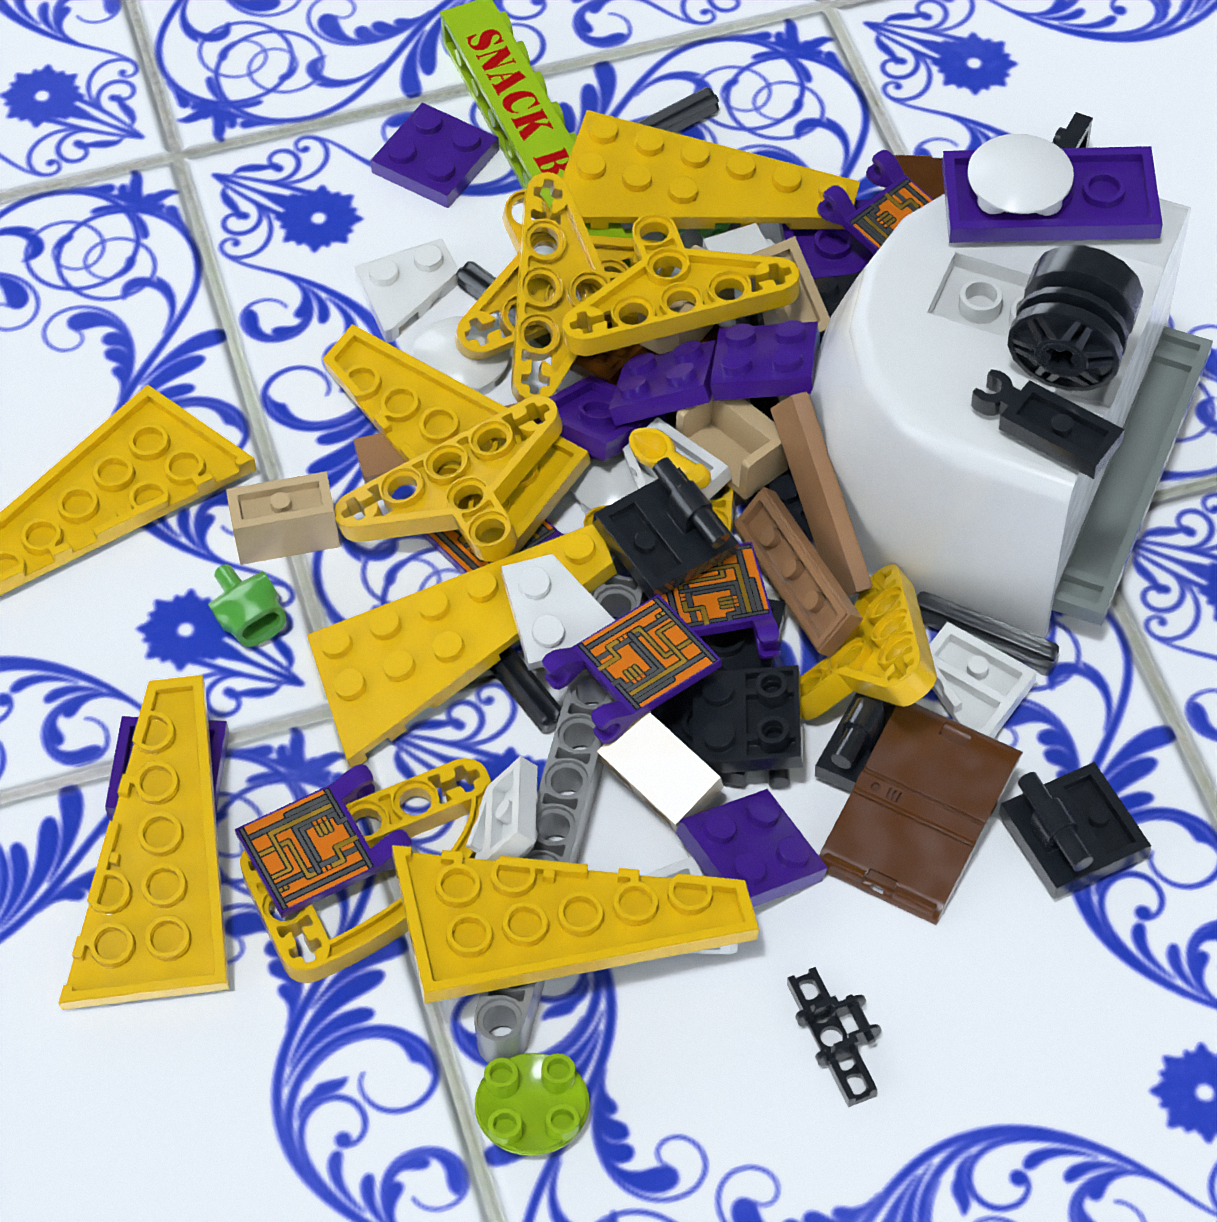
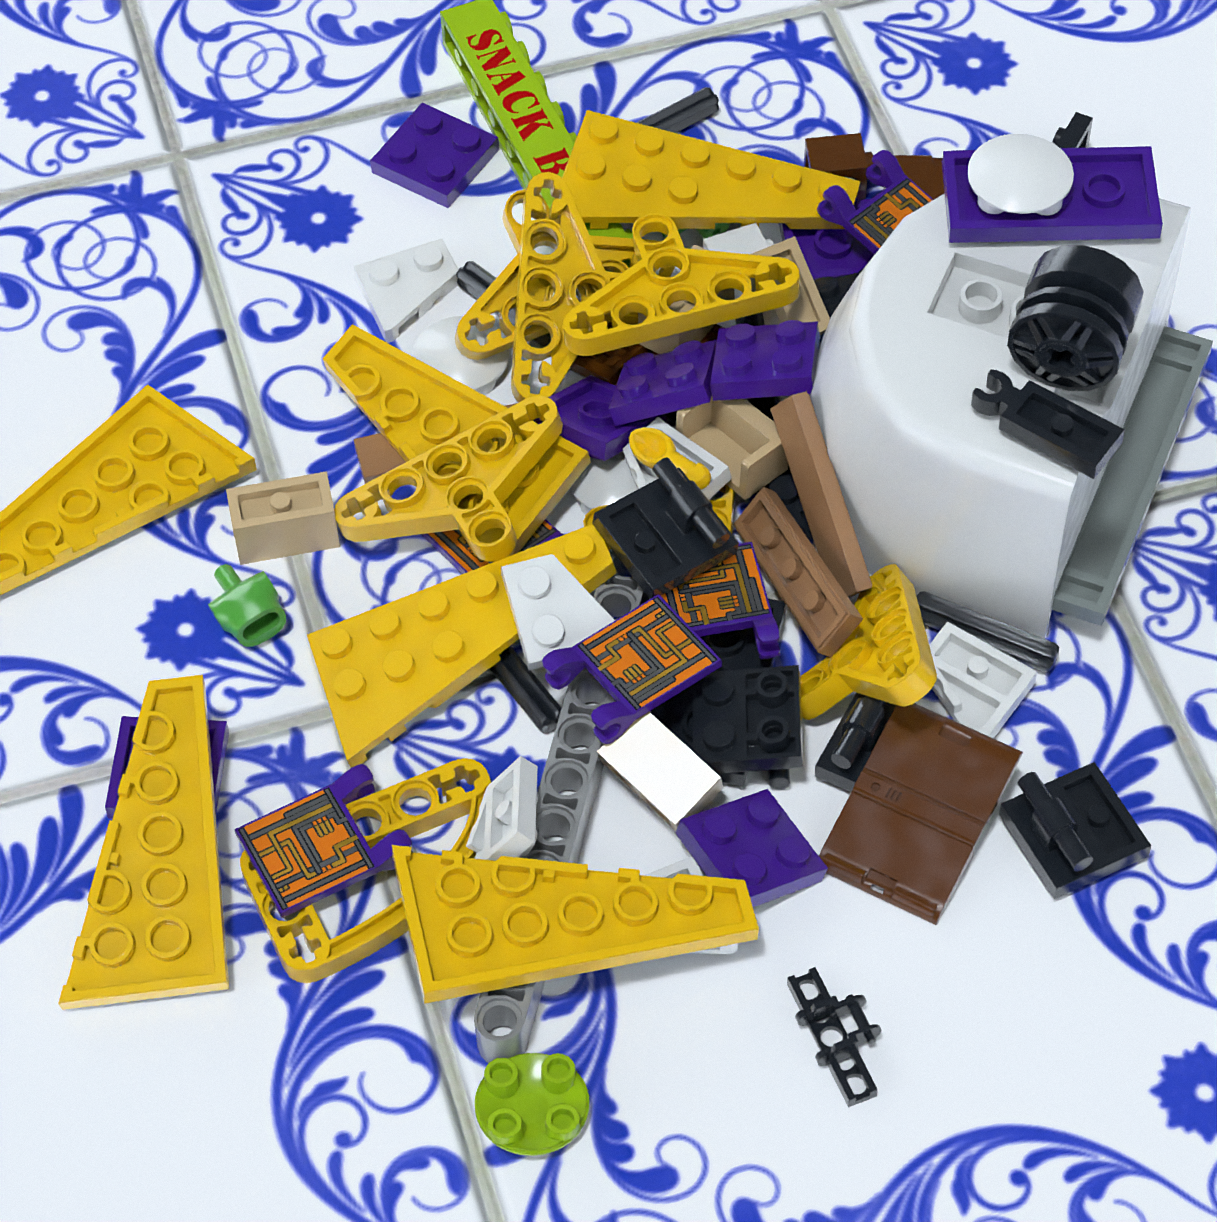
(840, 156): none -> reddish brown brick

